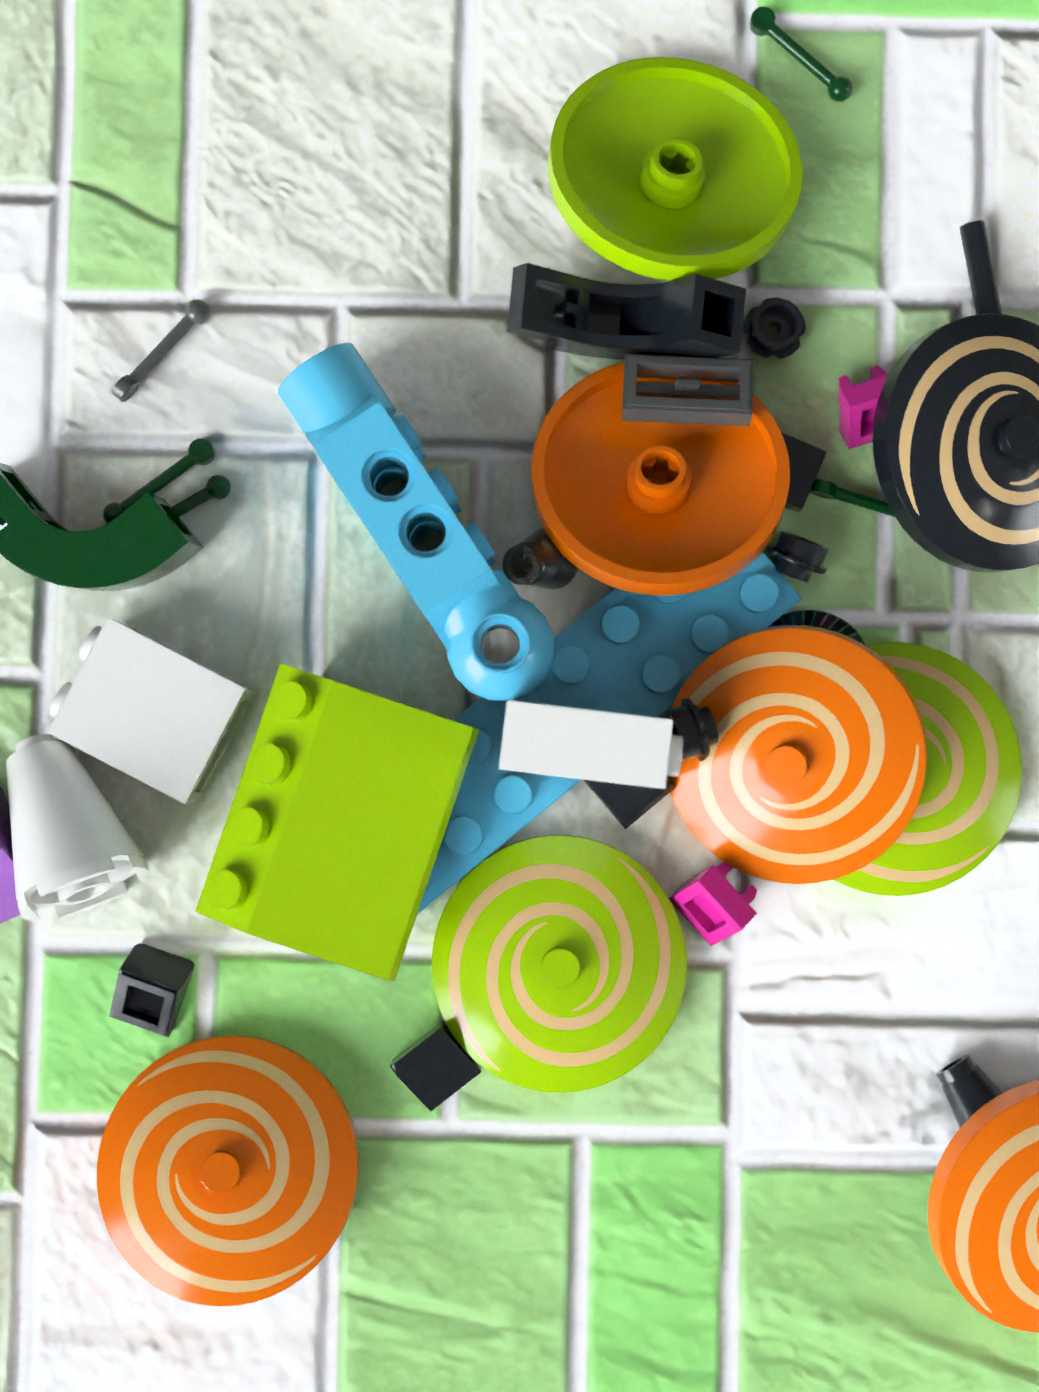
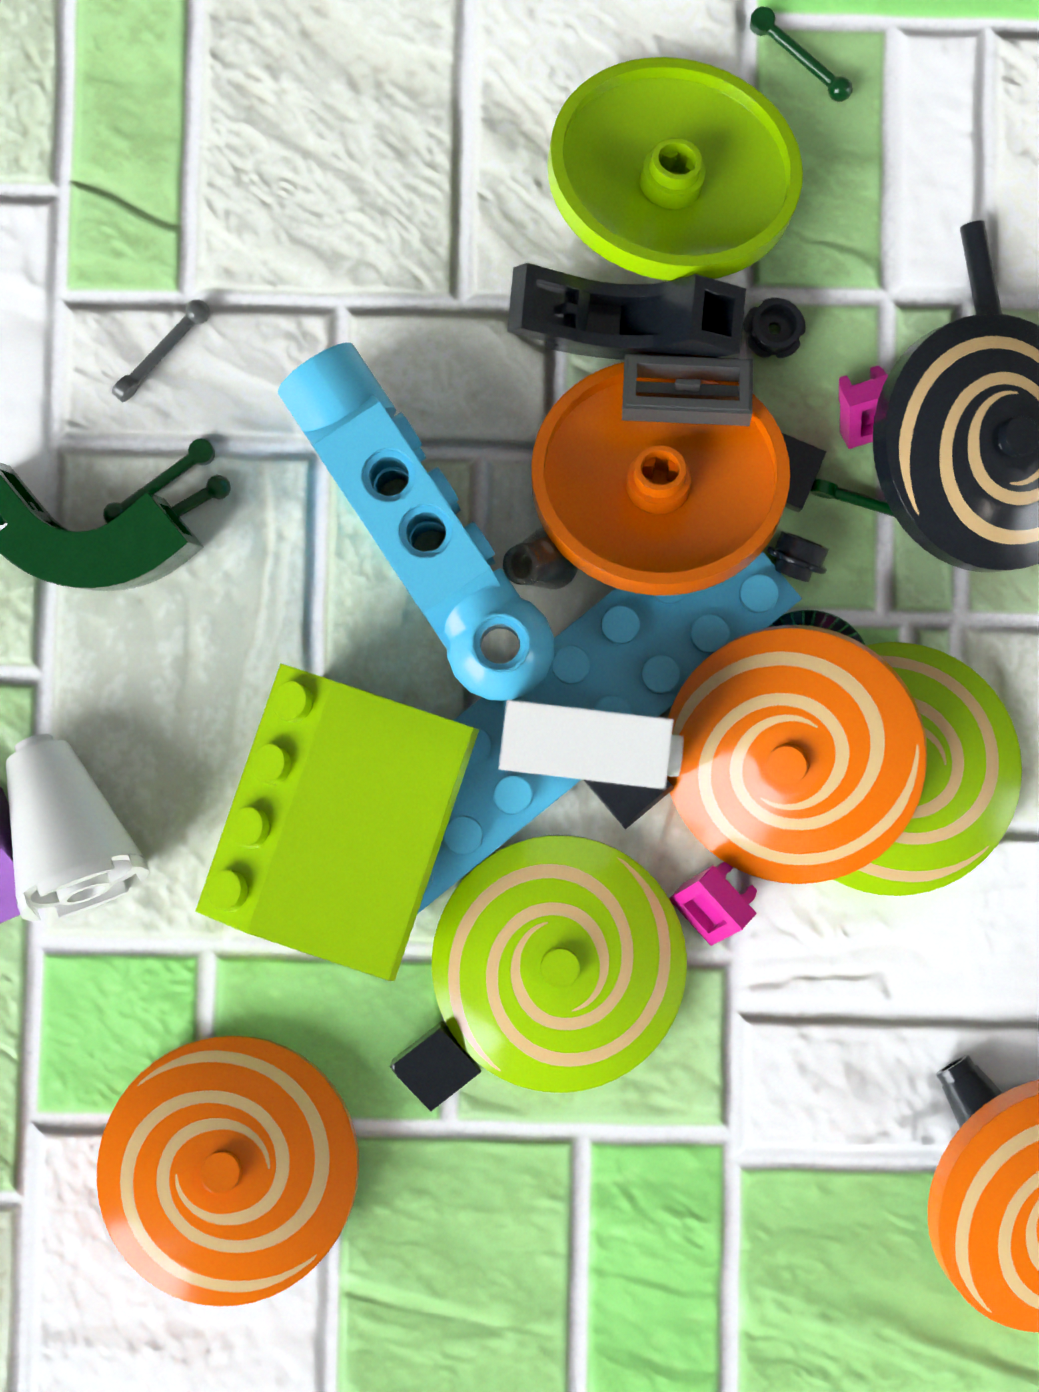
(149, 711): white brick -> none
(151, 989): black slope -> none
(696, 727): black plate -> none

